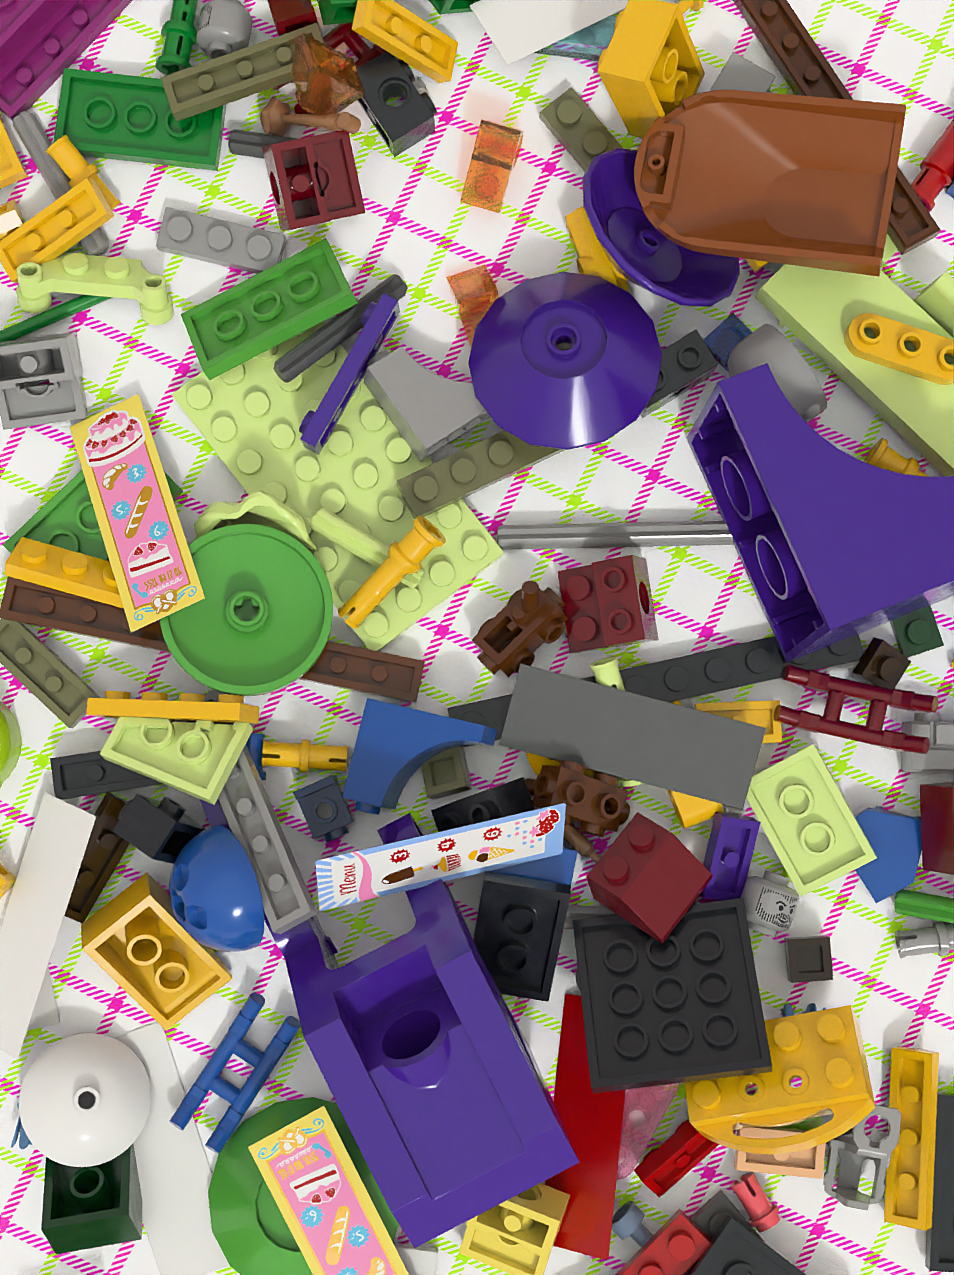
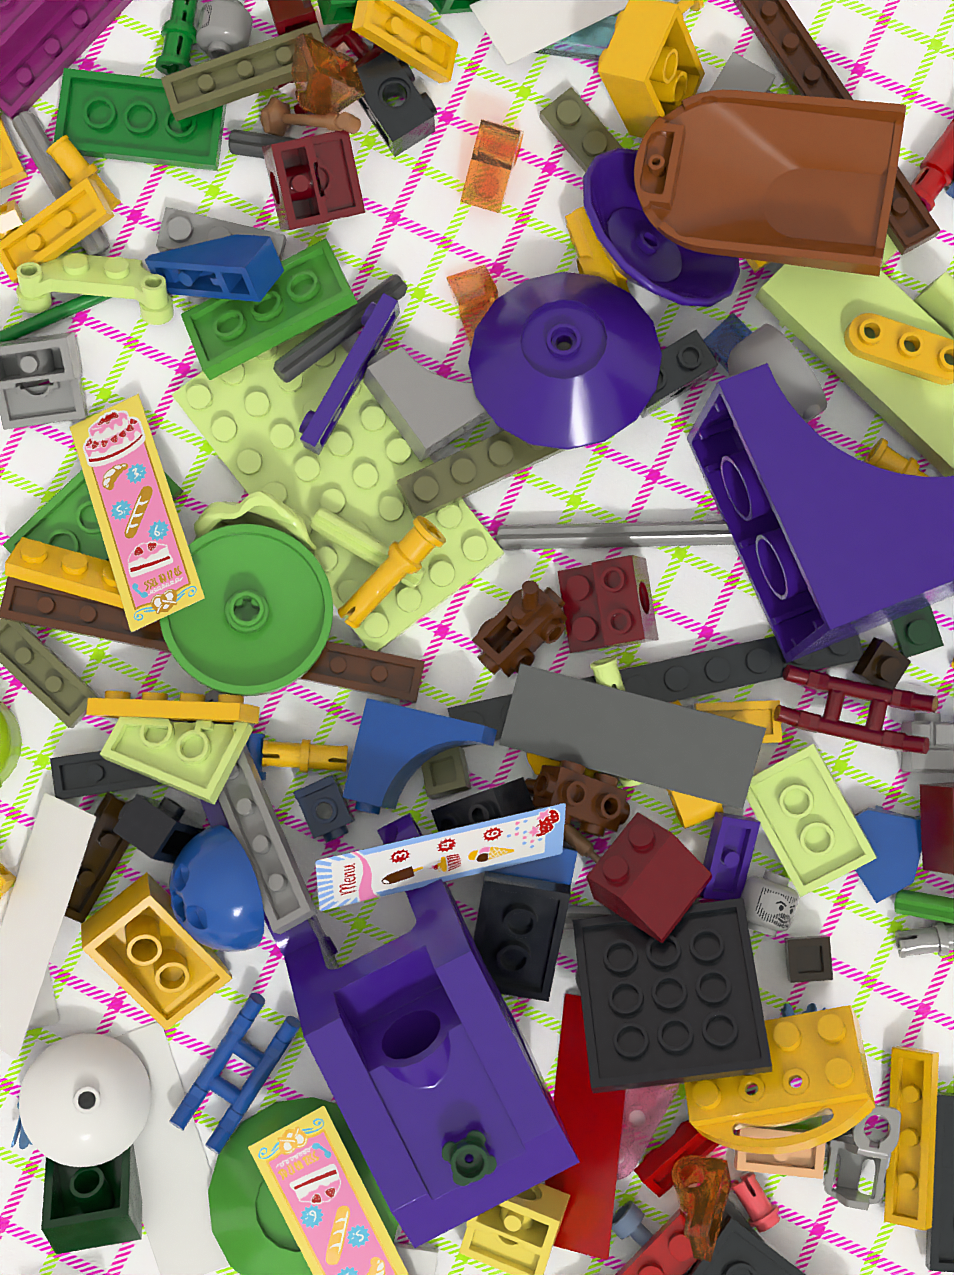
(220, 268): none -> blue slope
(472, 1171): none -> dark green plate
(704, 1202): none -> clear orange plate

